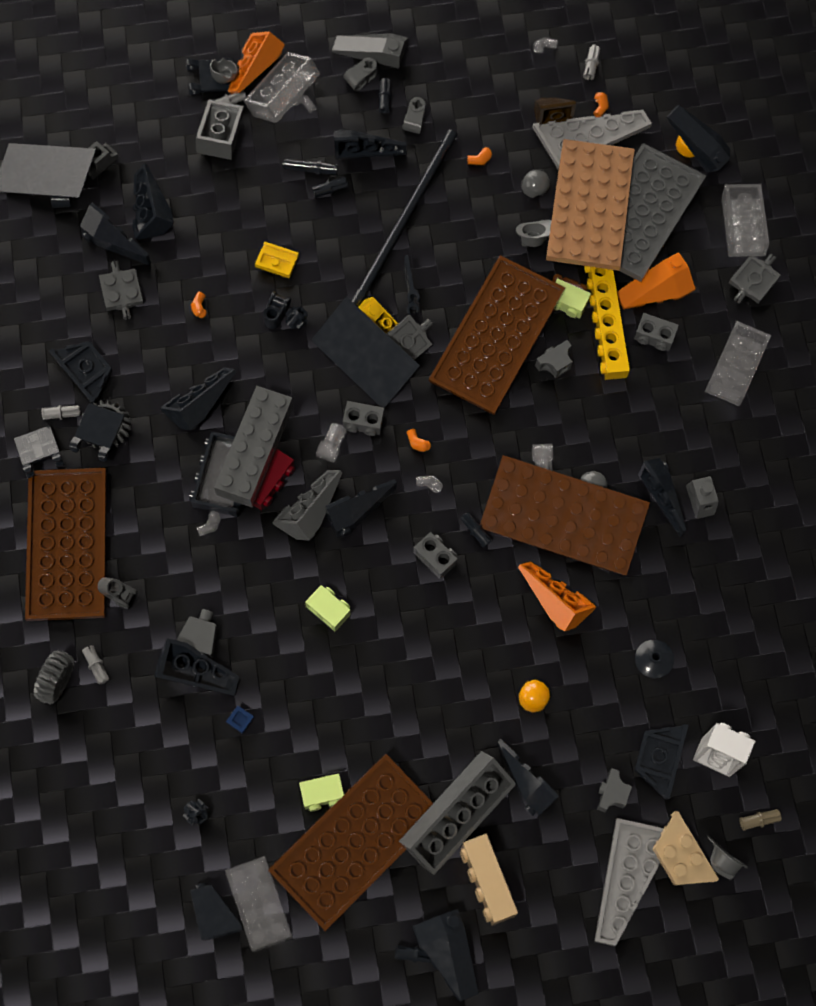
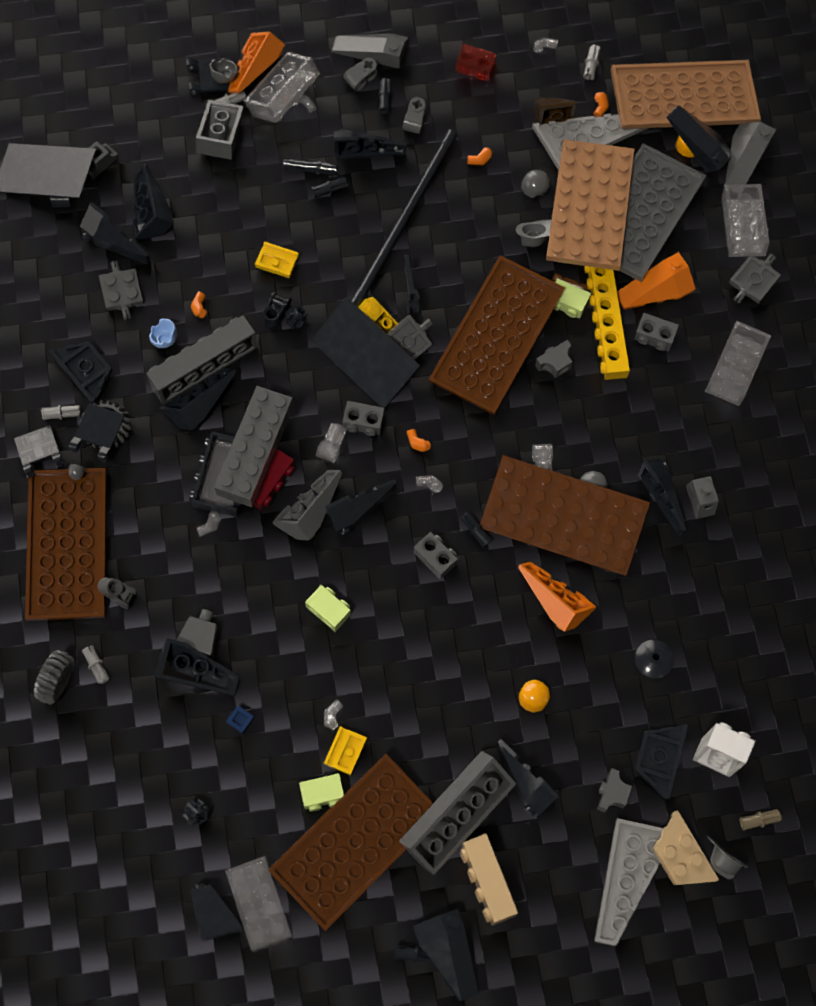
(76, 471): none -> dark grey hinge
(163, 334): none -> light blue hair
(202, 359): none -> dark grey brick
(329, 715): none -> clear arm
(345, 751): none -> yellow plate
(477, 59): none -> clear red brick
(708, 90): none -> medium nougat plate
(747, 150): none -> dark grey wedge

